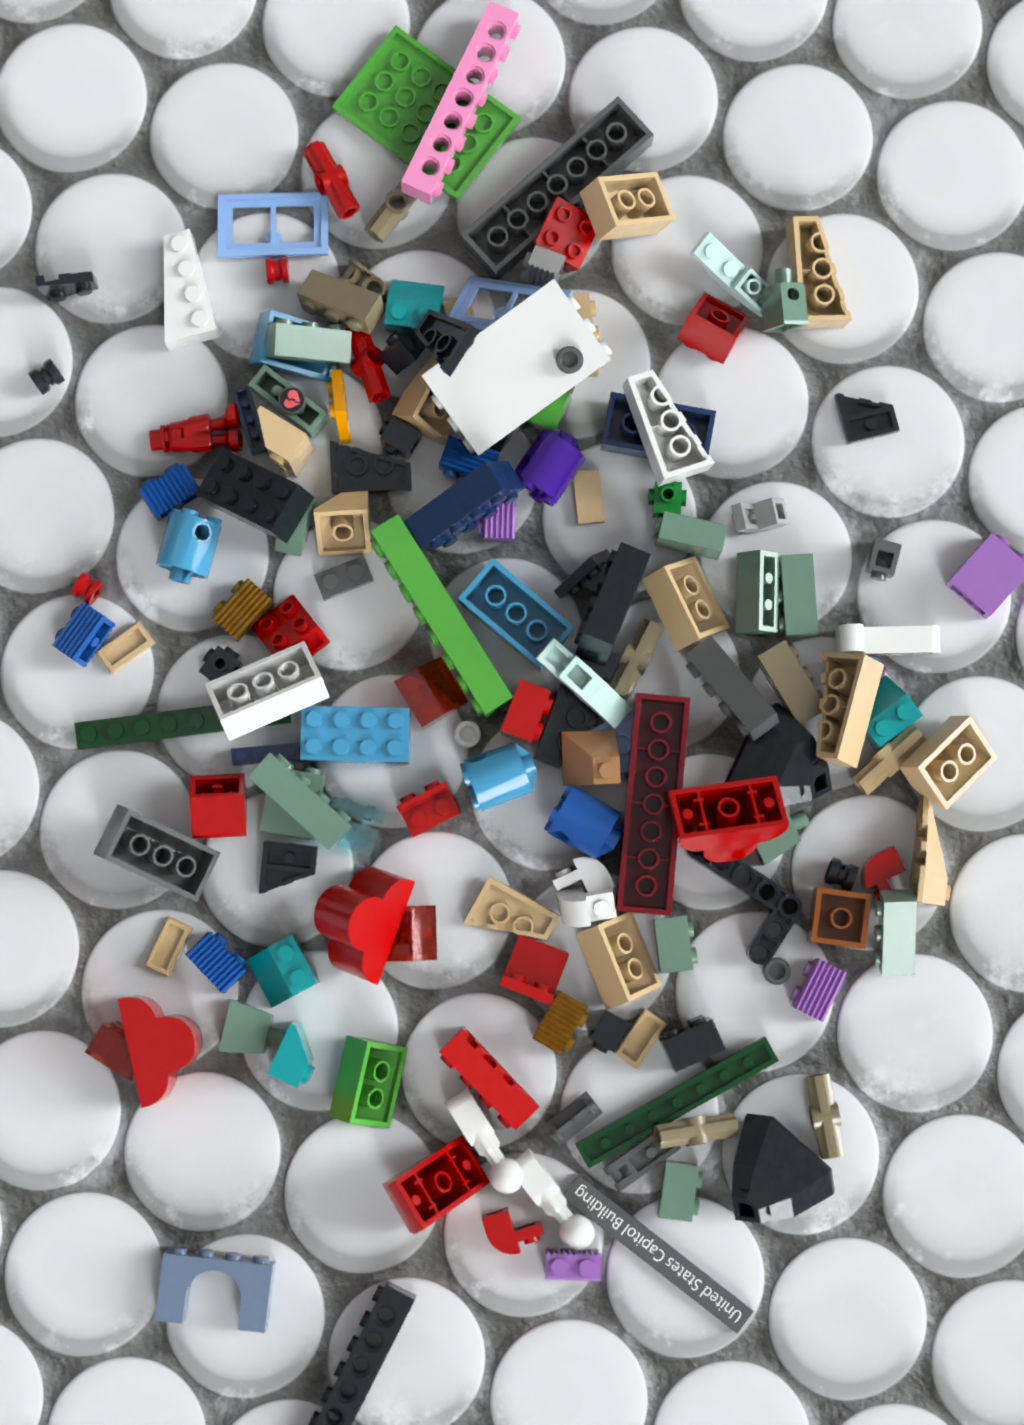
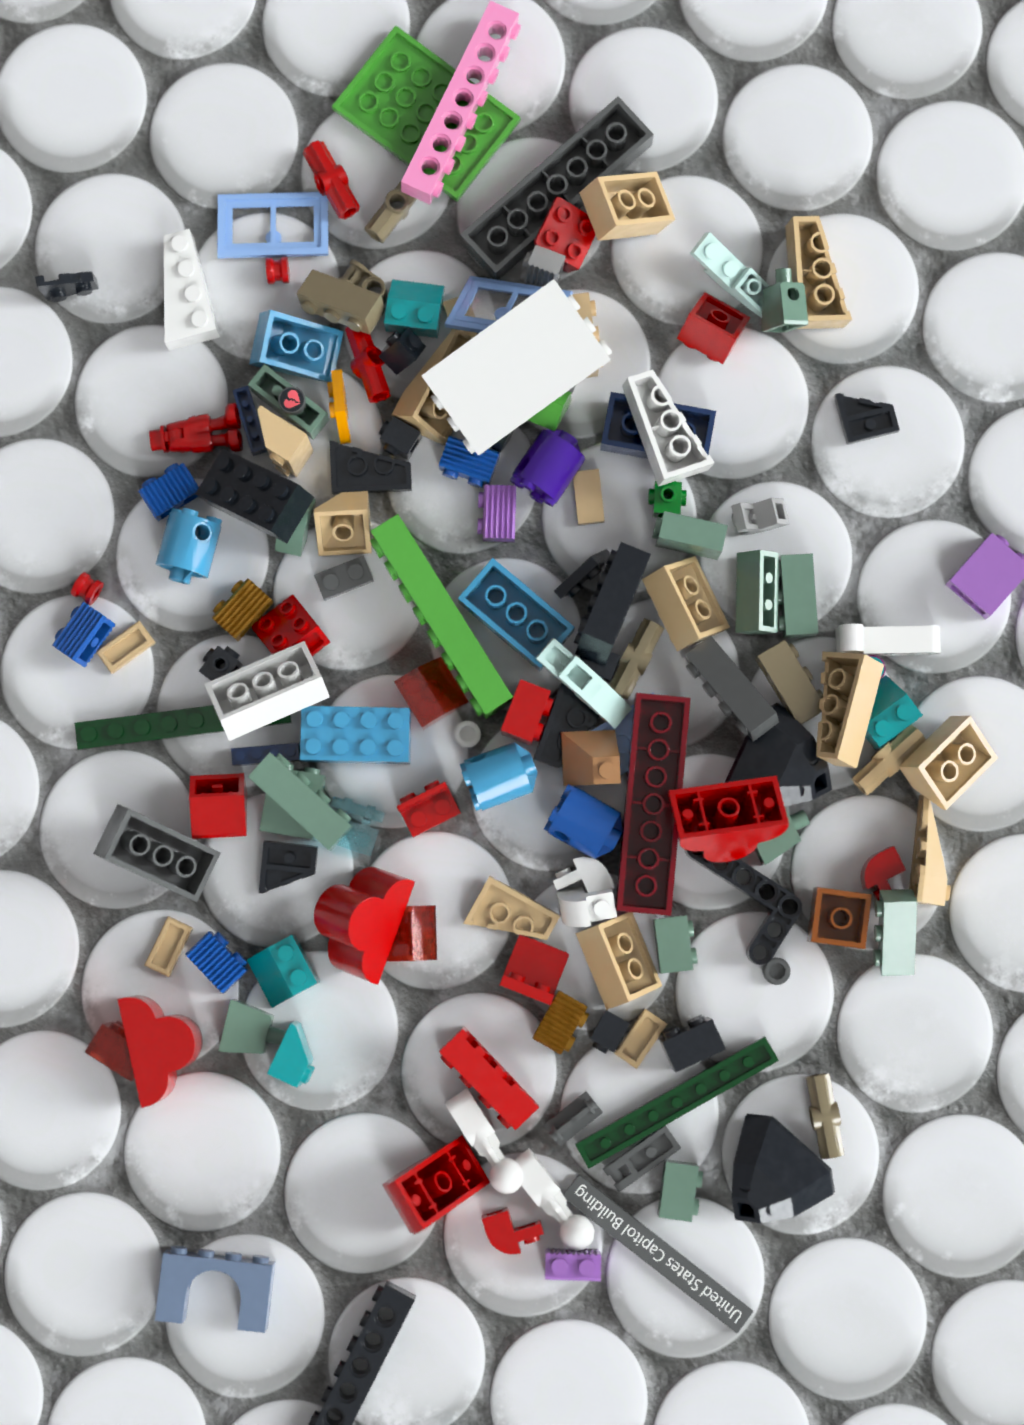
(47, 375): black wheel -> none
(308, 342): brick -> none
(368, 1082): bright green slope -> none
(446, 339): black wing -> none
(464, 505): dark blue brick -> none
(569, 360): dark grey tile -> none
(695, 1131): dark tan piece -> none
(817, 989): medium lavender brick -> none
(841, 874): black wheel -> none
(889, 552): dark grey brick -> none

